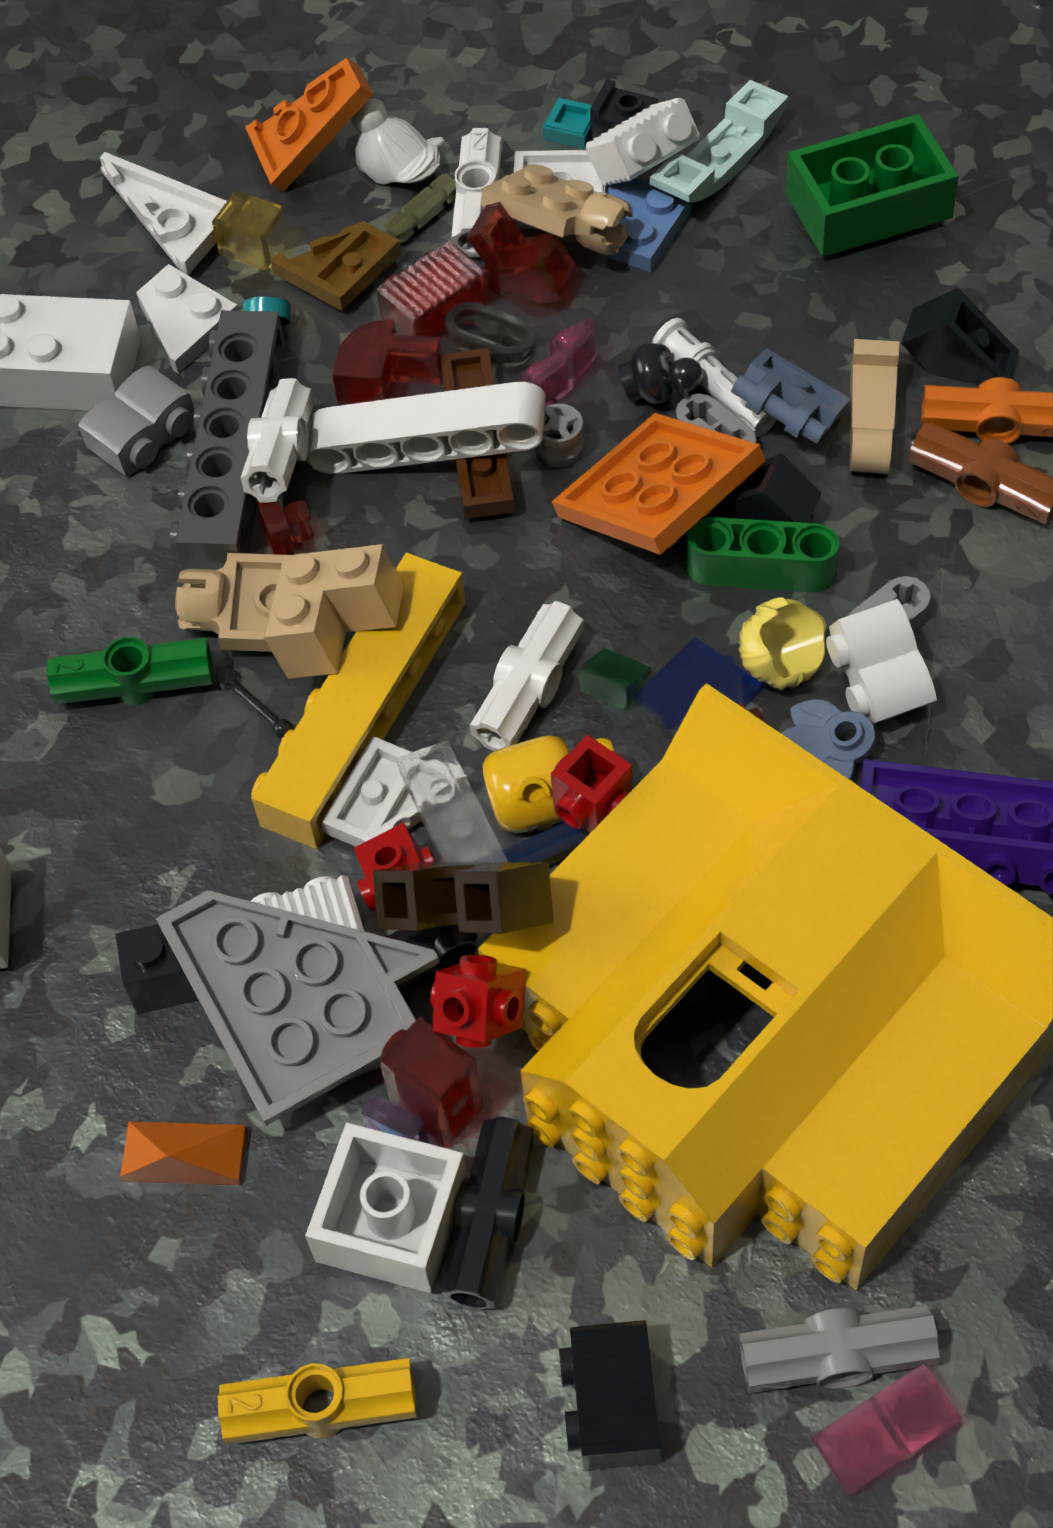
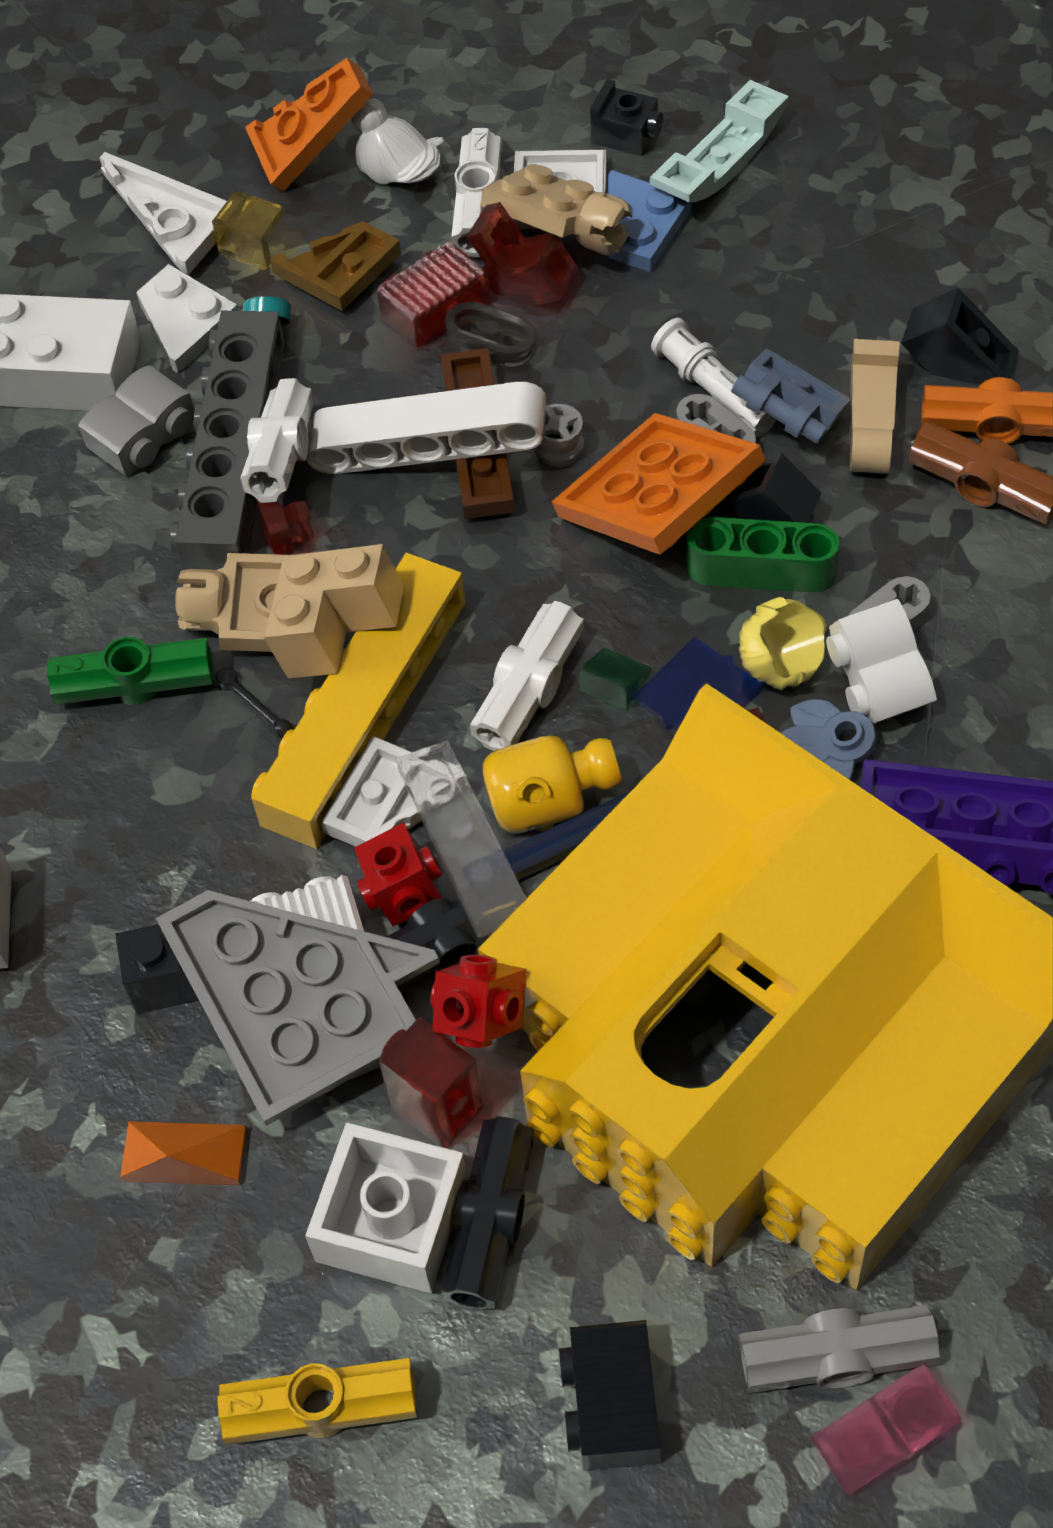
(378, 356): clear red brick -> none
(392, 1119): clear purple tile -> none
(421, 208): olive axle -> none
(466, 894): dark brown arch -> none
(568, 123): teal tile -> none
(569, 360): clear pink slope -> none
(589, 784): red brick -> none
(642, 141): white brick -> none
(651, 377): black animal -> none
(871, 185): green brick -> none

